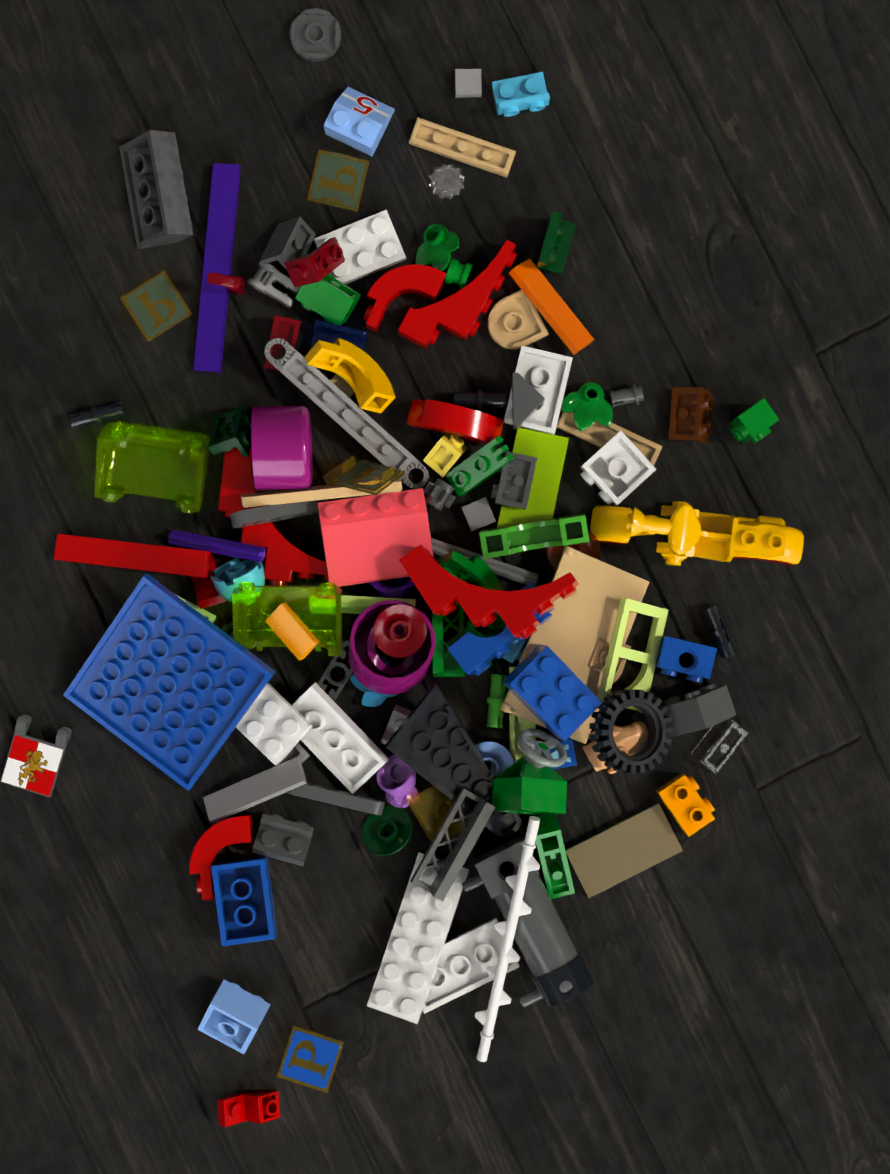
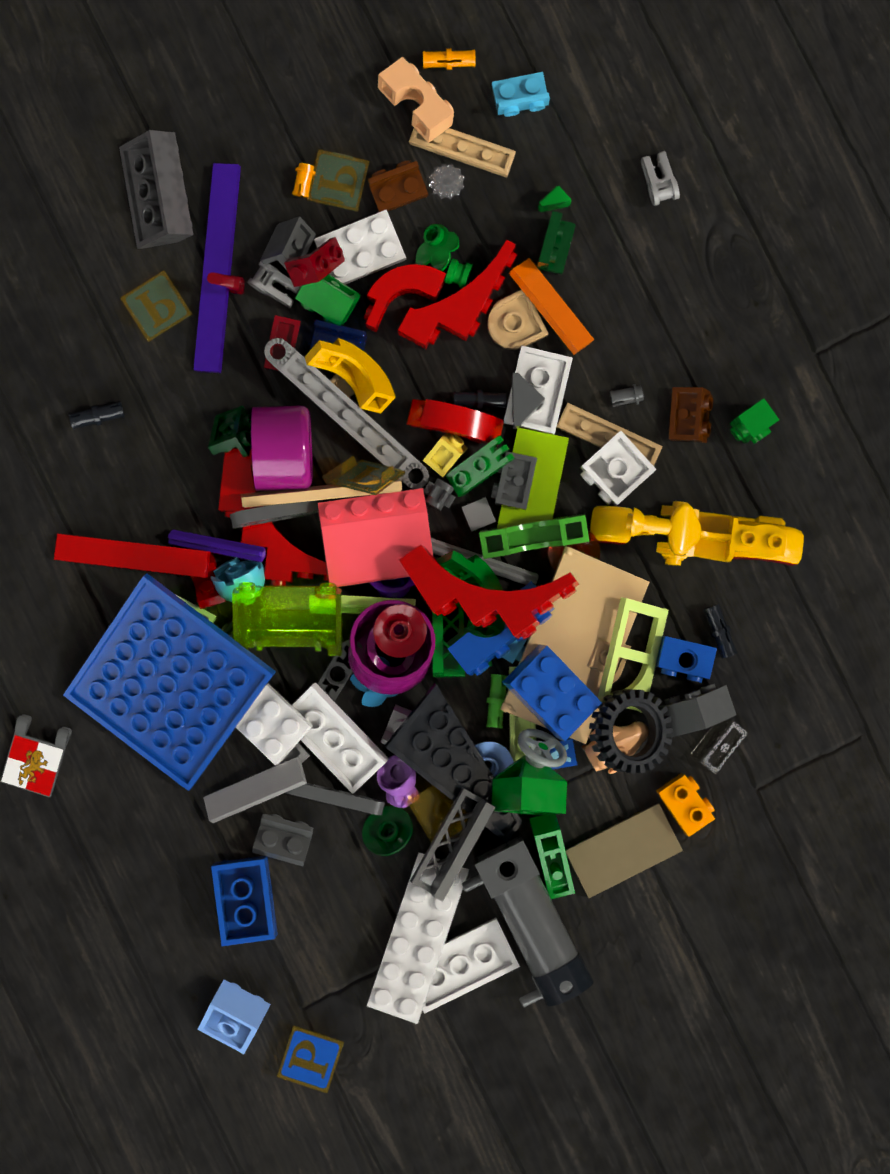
(152, 464): clear neon green windscreen -> none
(223, 833): red arch -> none
(248, 1106): red slope -> none
(292, 631): light orange tile -> none
(303, 180): none -> light orange pin
(315, 34): dark grey tile -> none
(358, 120): light blue slope -> none
(397, 186): none -> reddish brown bracket
(403, 82): none -> light nougat arch
(449, 59): none -> light orange pin
(468, 83): light grey tile -> none
(507, 930): white plant -> none
(554, 200): none -> green slope
(587, 409): green plate -> none
(660, 188): none -> light grey piece

